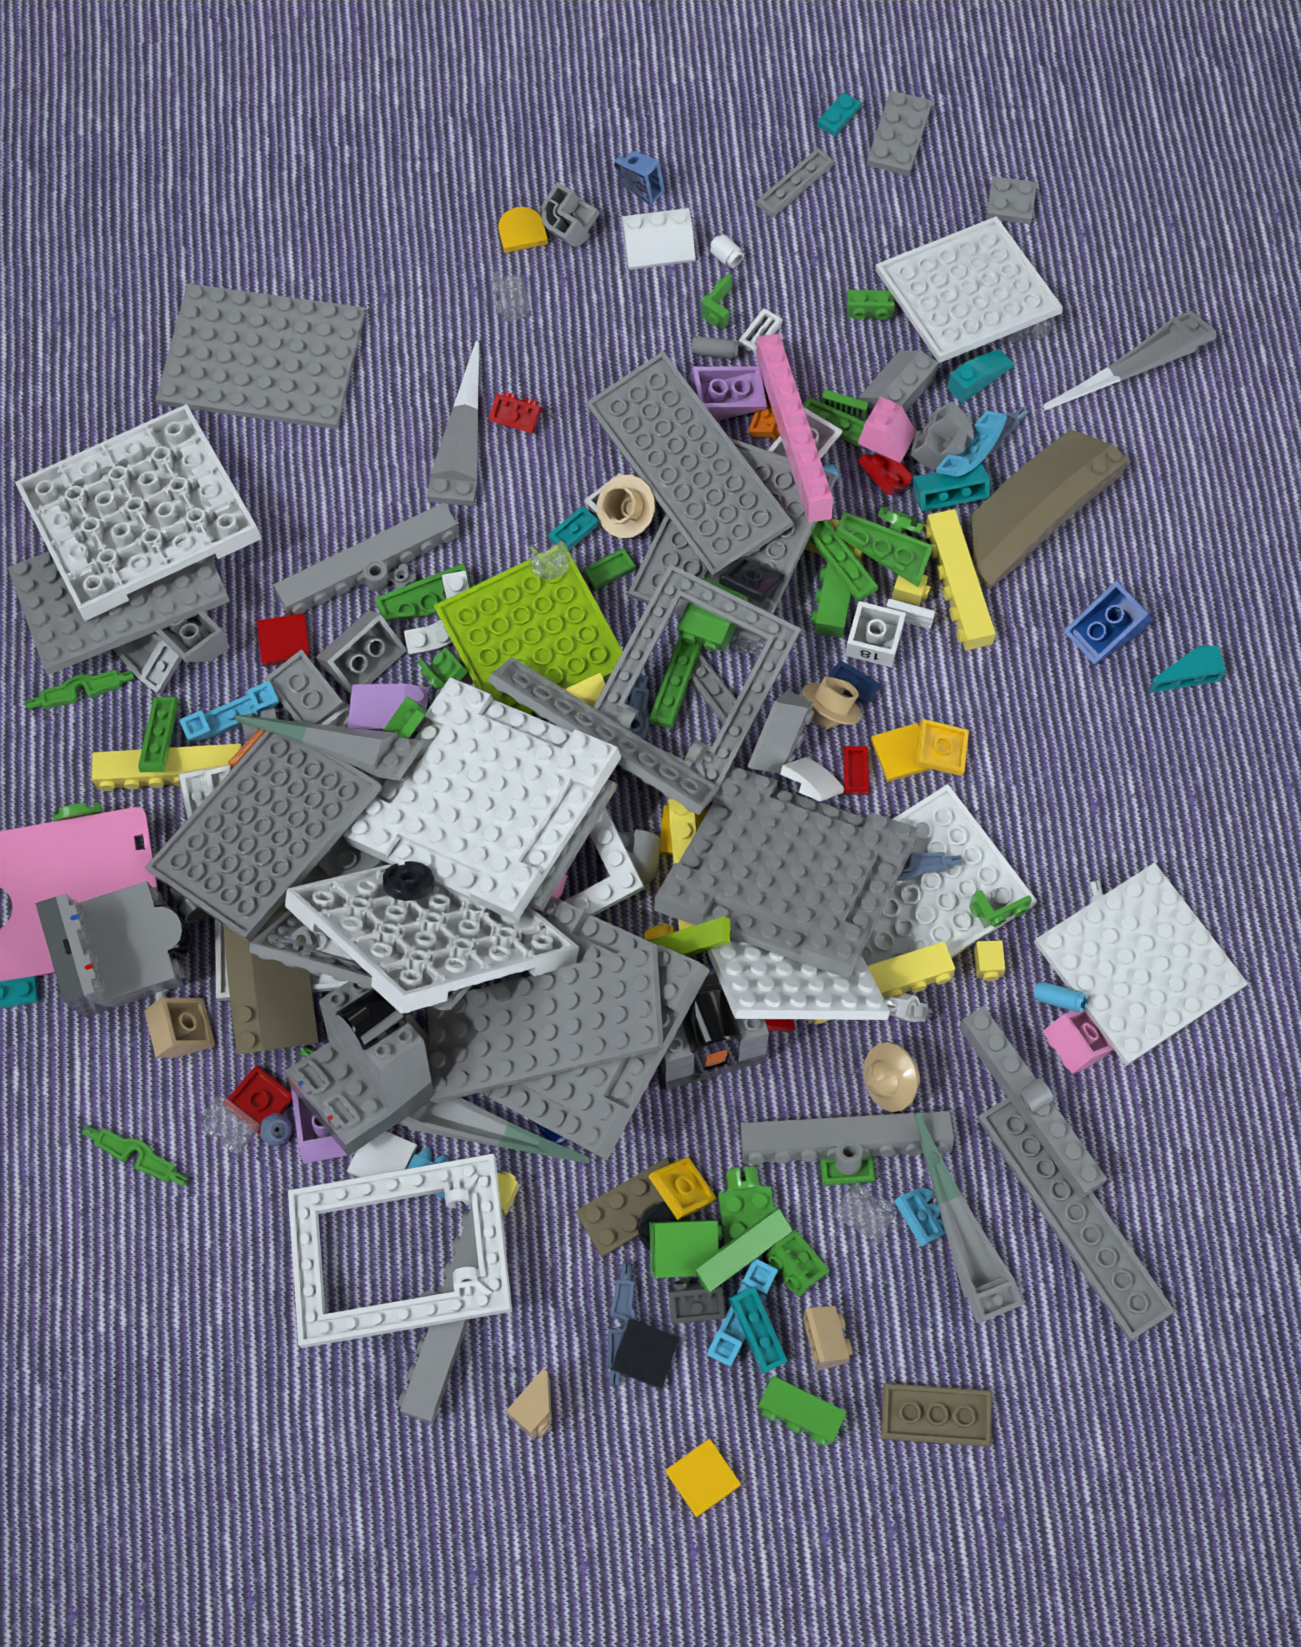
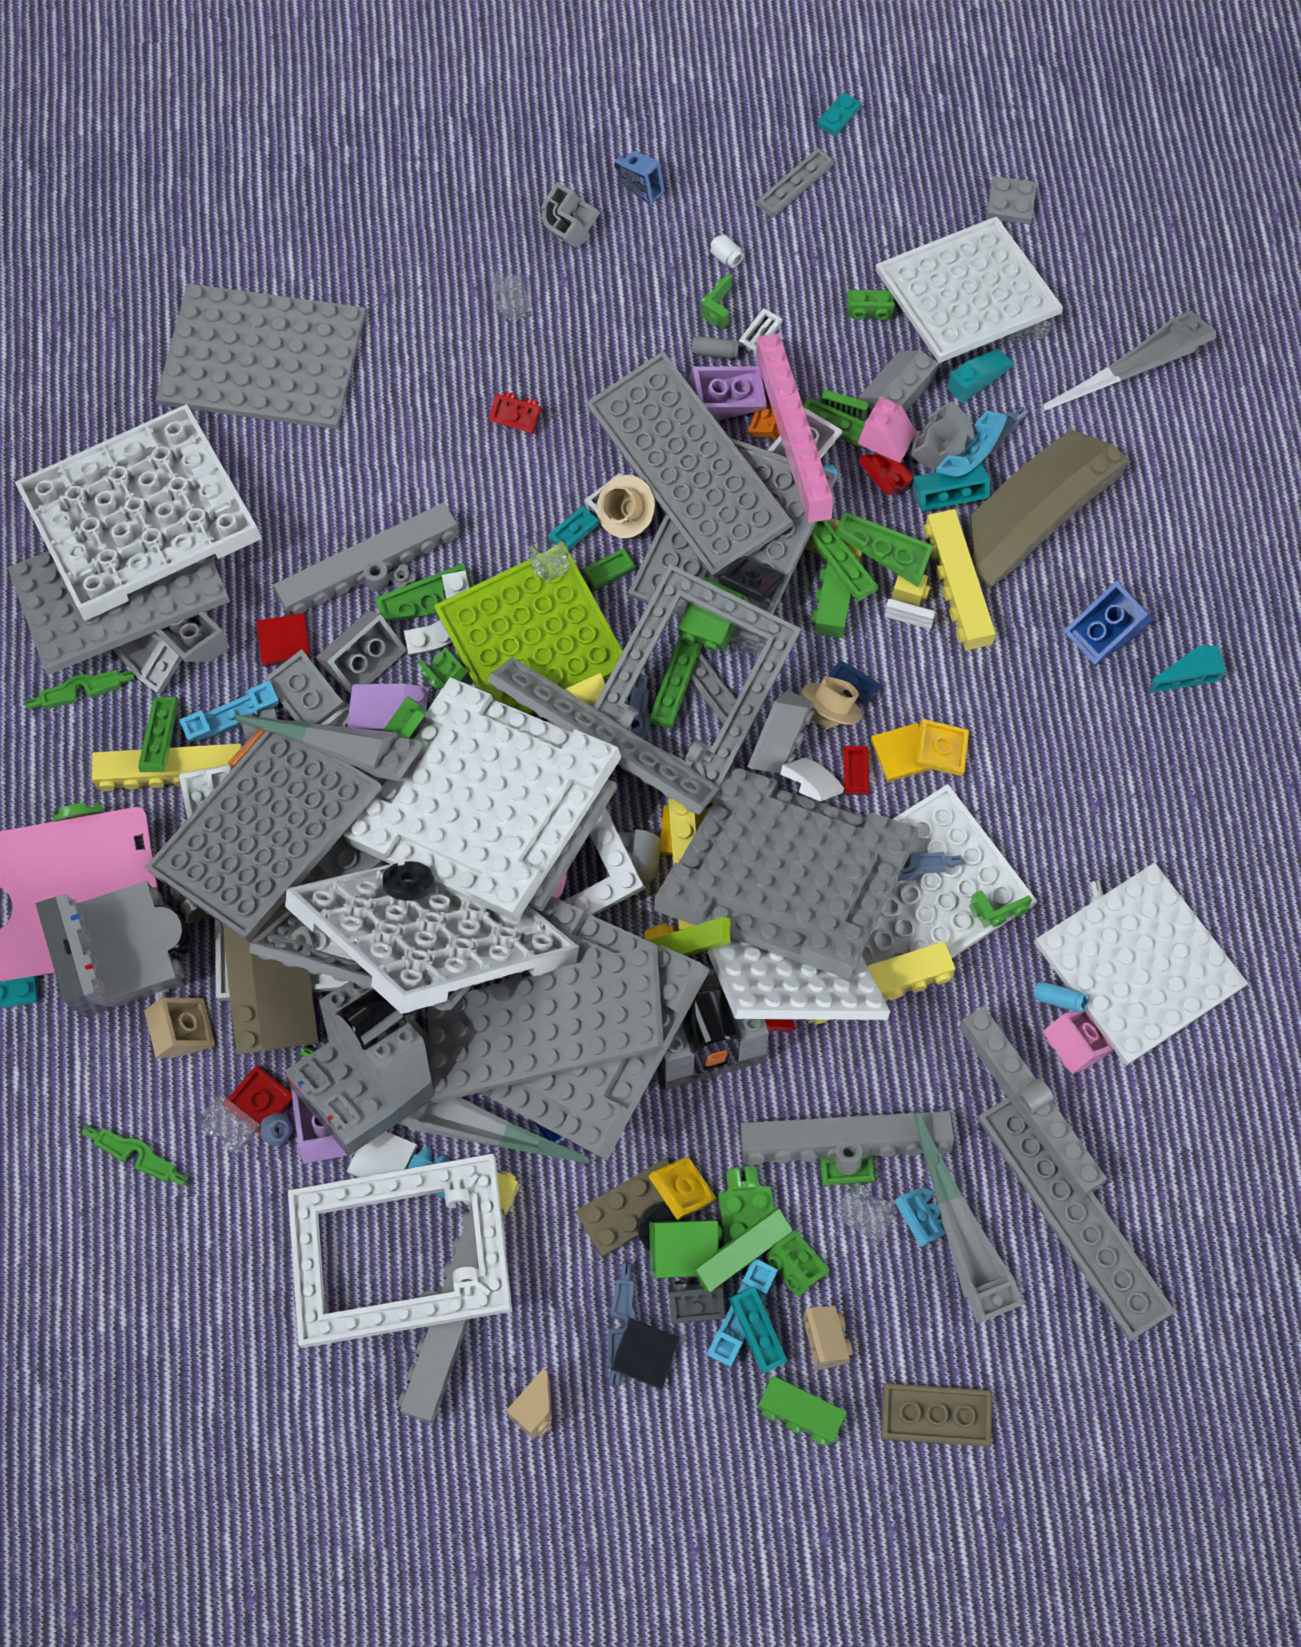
(456, 464): light grey plate -> none
(521, 229): yellow tile -> none
(658, 238): white slope -> none
(702, 1478): yellow tile -> none
(875, 634): white brick -> none
(891, 1076): tan helmet -> none
(899, 133): light grey plate -> none
(900, 520): bright green tile -> none
(908, 1008): white piece -> none
(989, 960): light yellow brick -> none

